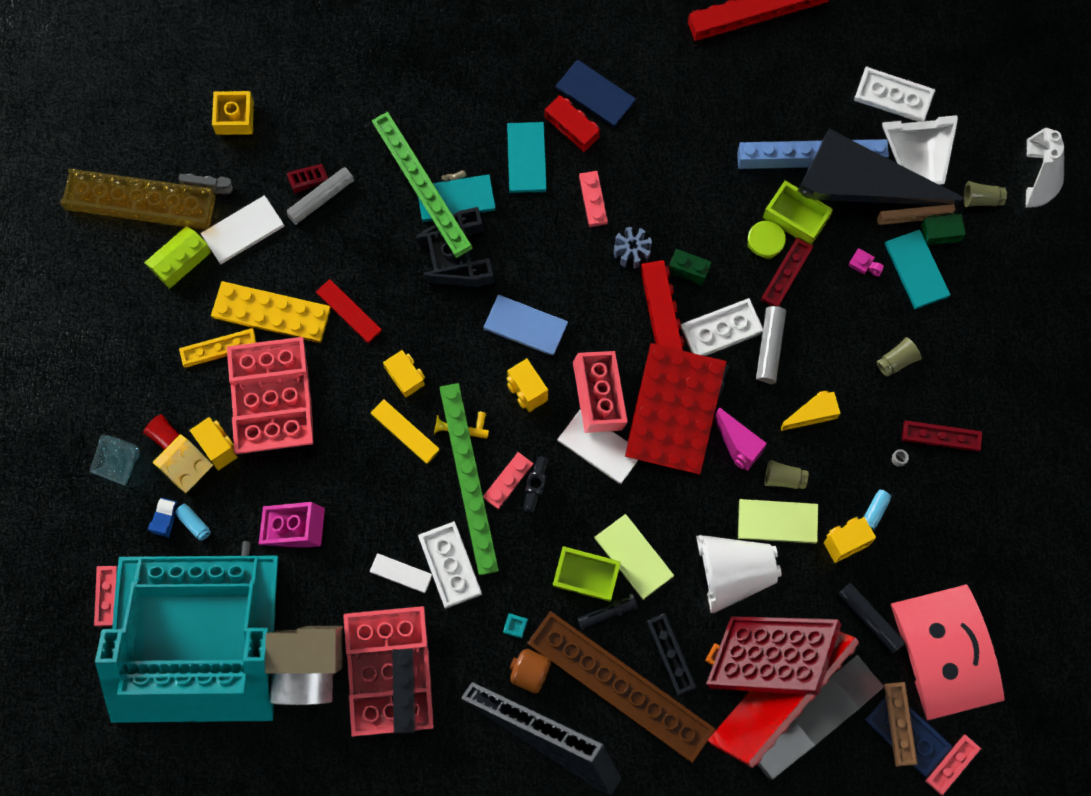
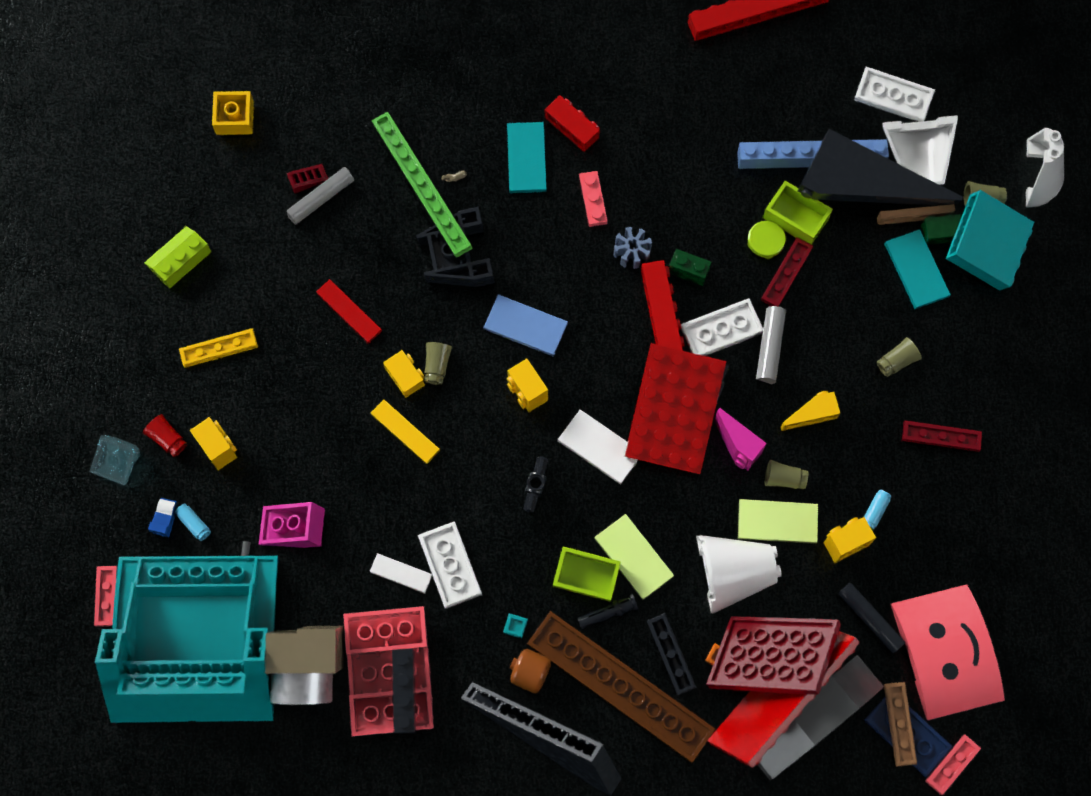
(139, 199): clear yellow tile -> none
(183, 463): yellow brick -> none
(219, 186): dark grey hinge -> none
(242, 229): white tile -> none
(270, 395): coral slope -> none
(271, 312): yellow plate -> none
(436, 362): none -> olive plant
(463, 195): teal tile -> none
(468, 479): bright green plate -> none
(476, 432): yellow piece -> none
(508, 481): coral plate -> none
(595, 93): dark blue tile -> none
(599, 392): coral brick -> none
(864, 262): dark pink plate -> none
(900, 458): light grey hinge -> none
(990, 240): none -> teal brick

